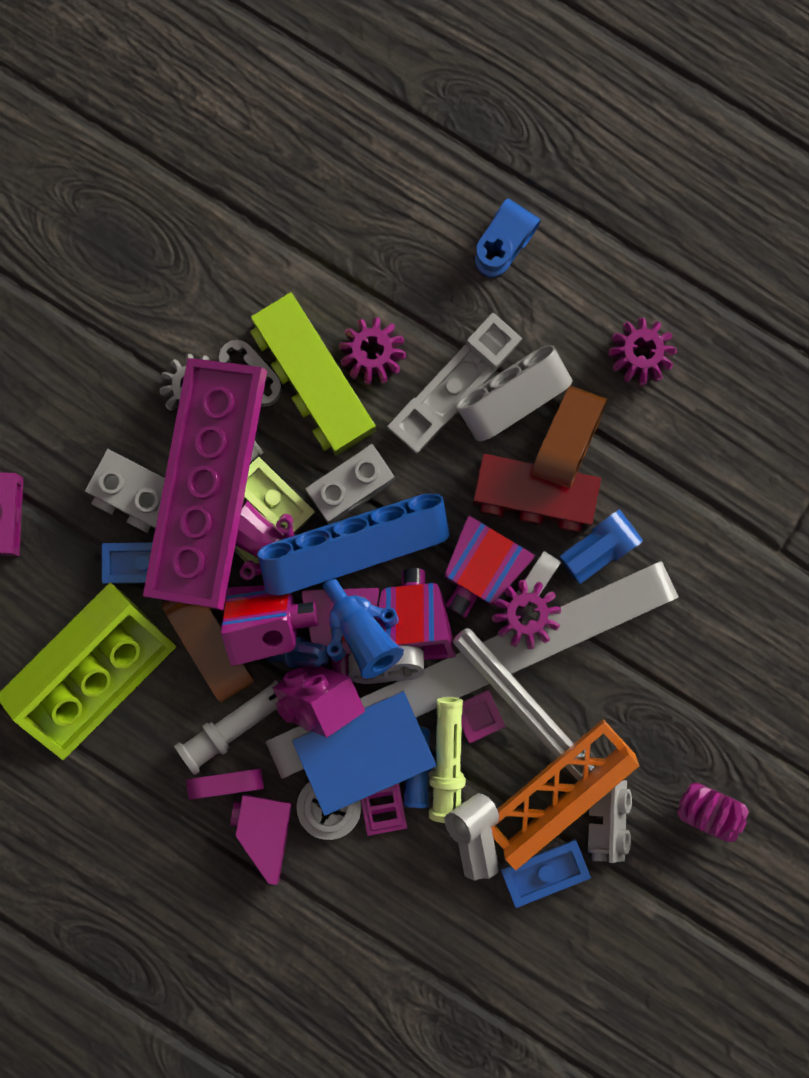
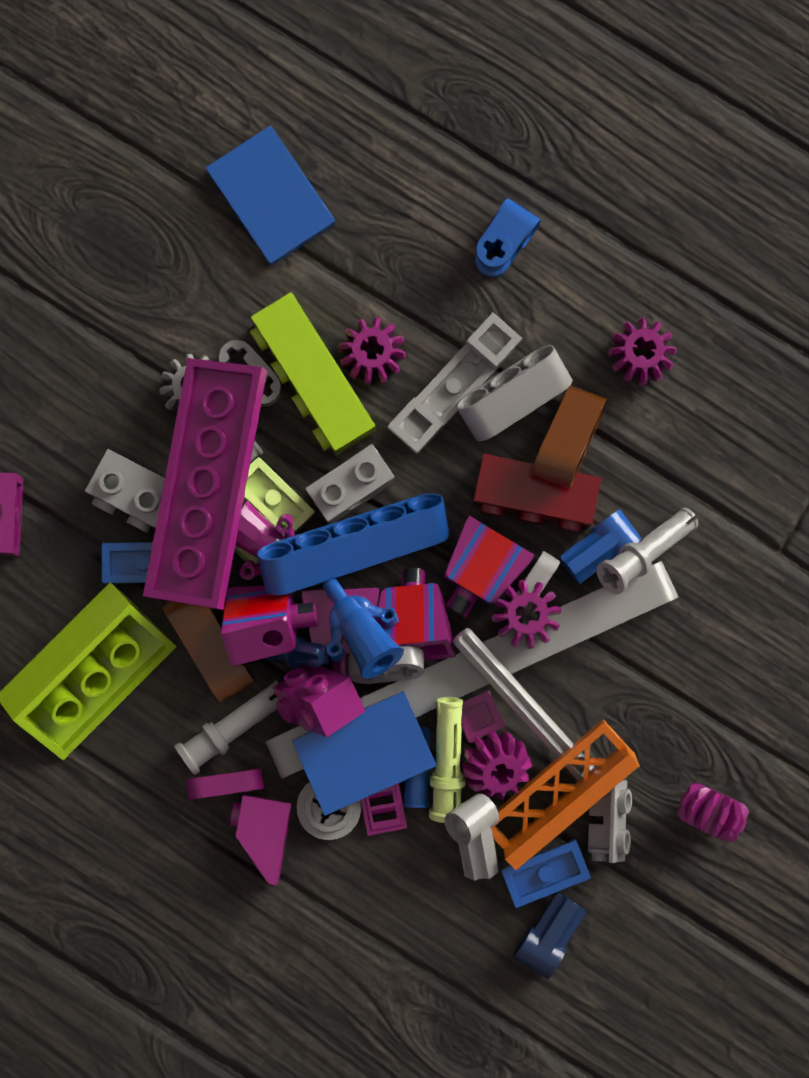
(271, 195): none -> blue tile
(496, 765): none -> magenta gear
(545, 943): none -> dark blue piece
(637, 558): none -> light grey pin

